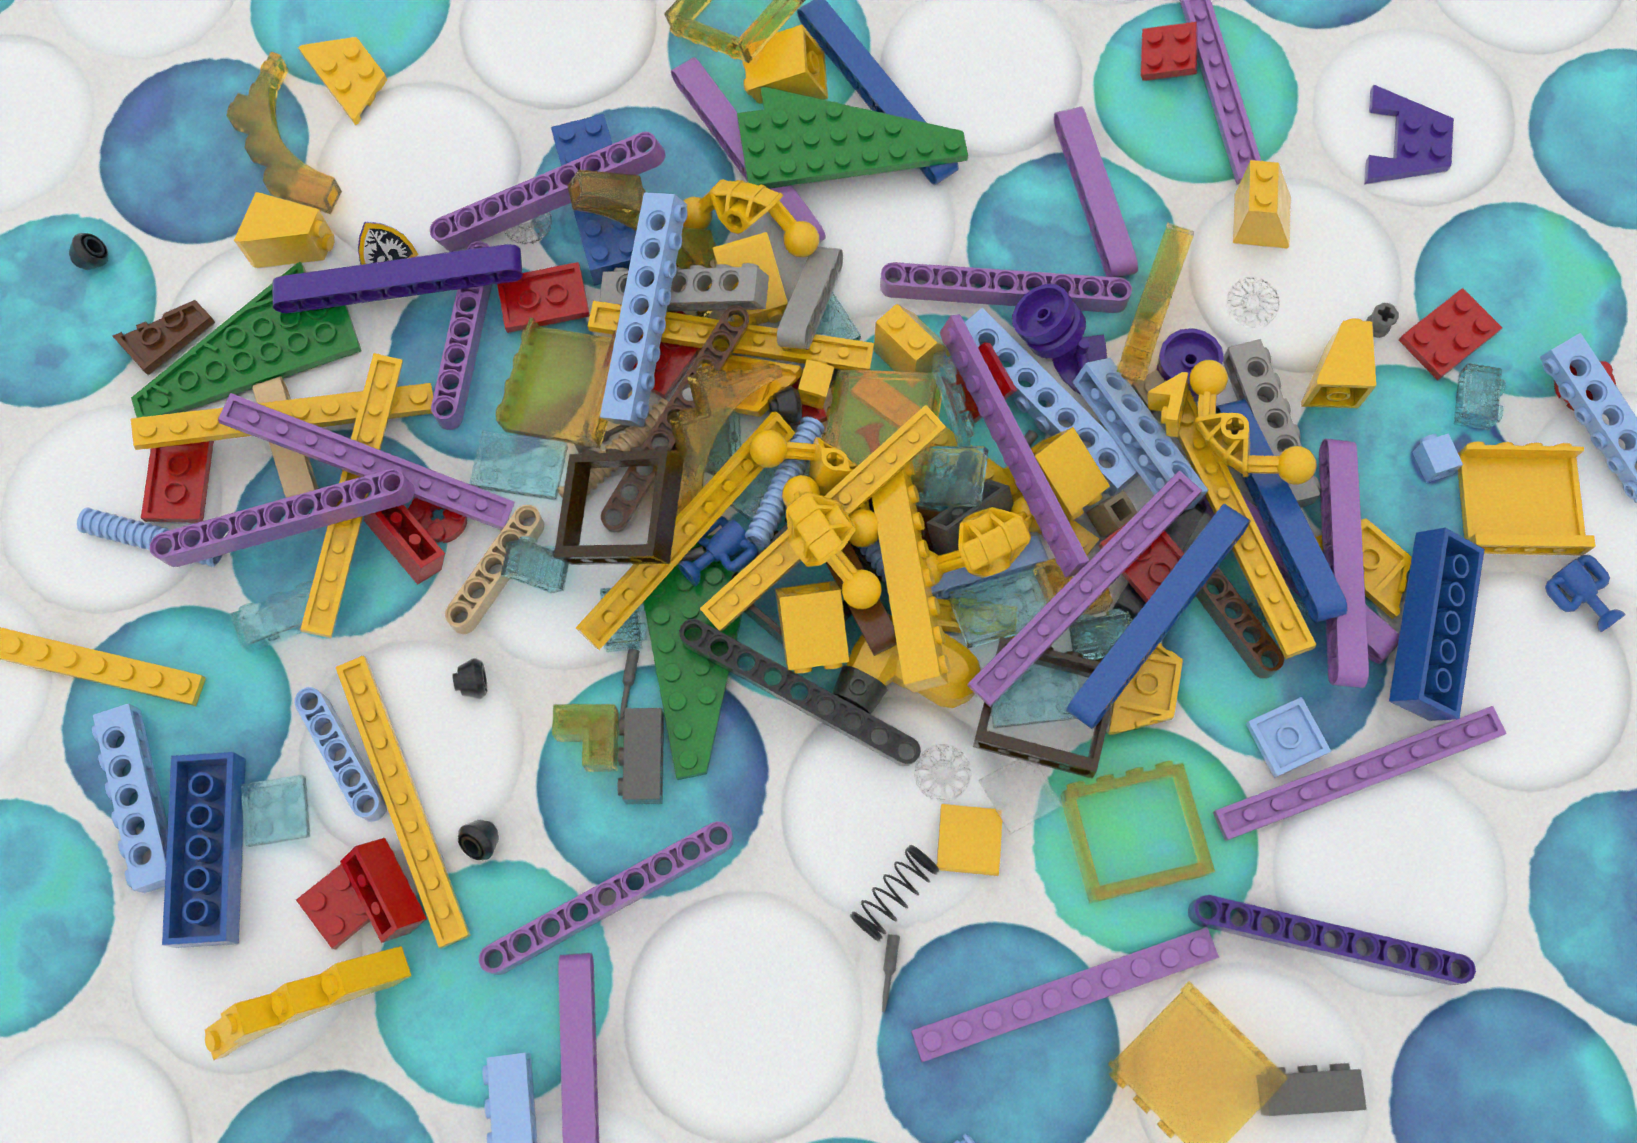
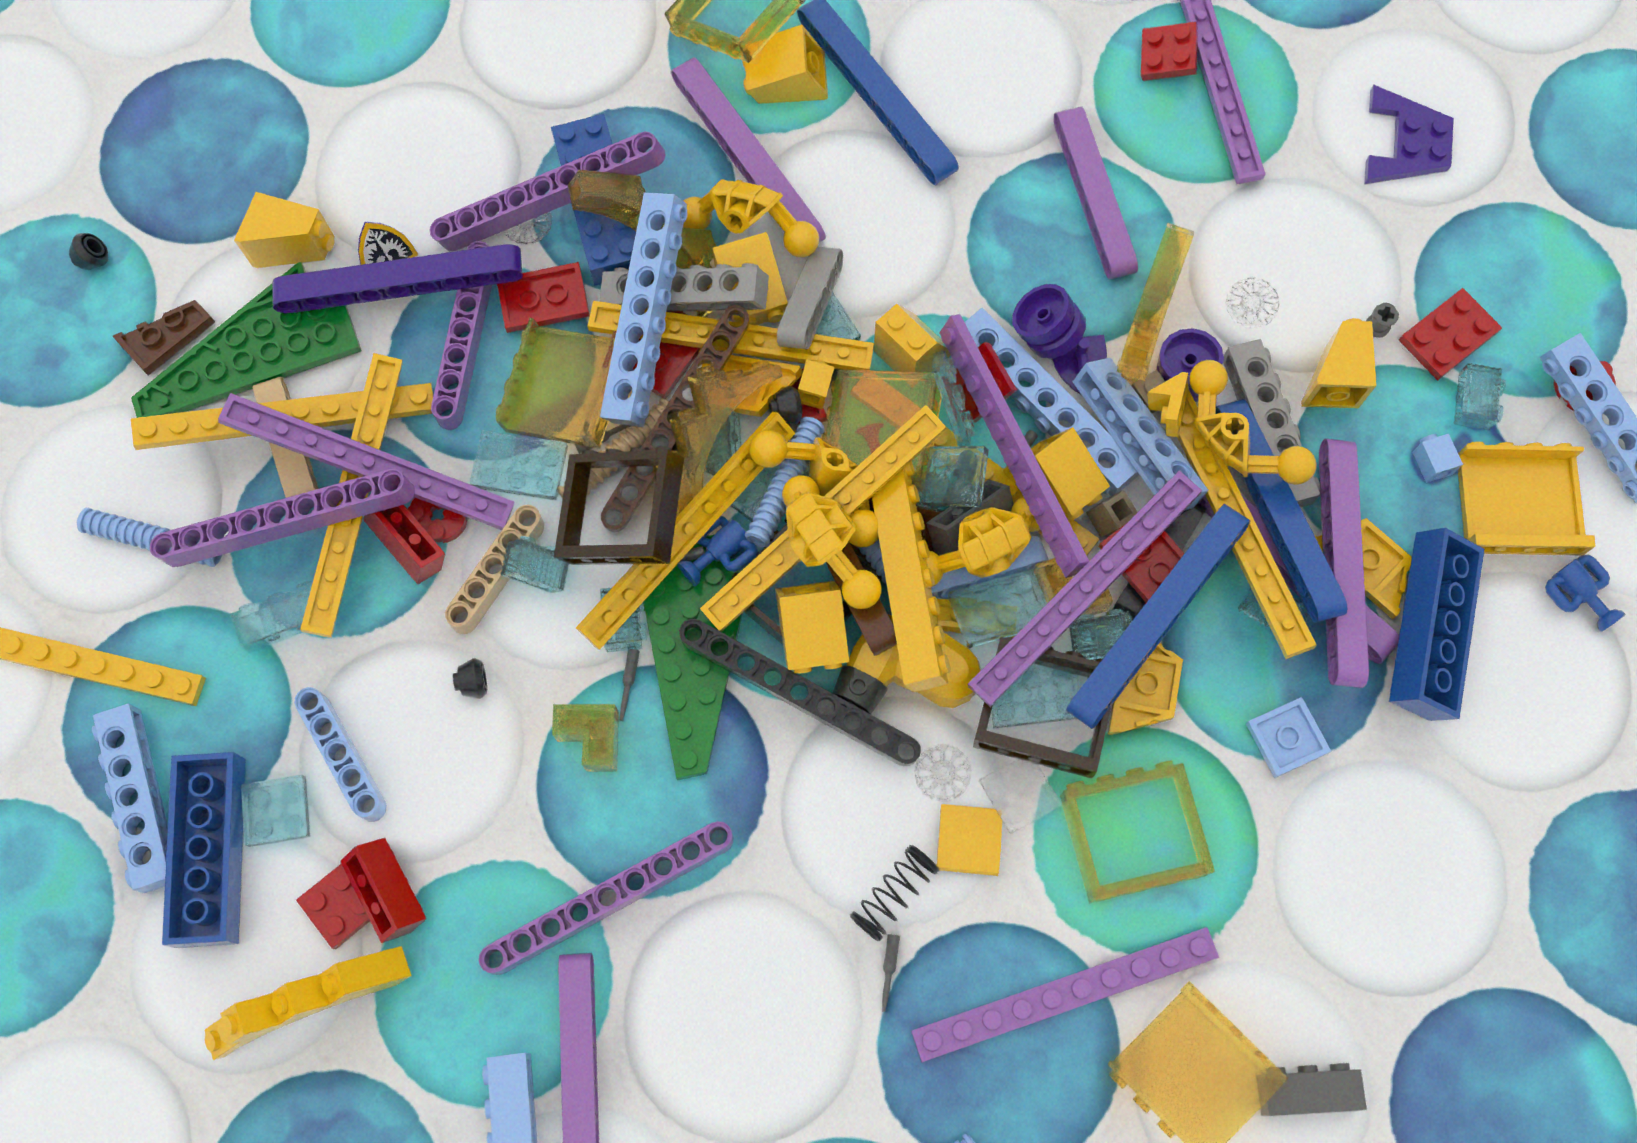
(177, 483): red plate -> none
(285, 173): clear yellow arch -> none
(346, 72): yellow wing -> none
(403, 802): yellow plate -> none
(478, 839): black cone -> none
(641, 756): dark grey brick -> none
(821, 140): green wing -> none
(991, 279): medium lavender beam -> none
(1245, 622): reddish brown beam -> none
(1262, 207): yellow slope -> none
(1345, 938): dark purple beam -> none
(1358, 773): medium lavender plate -> none

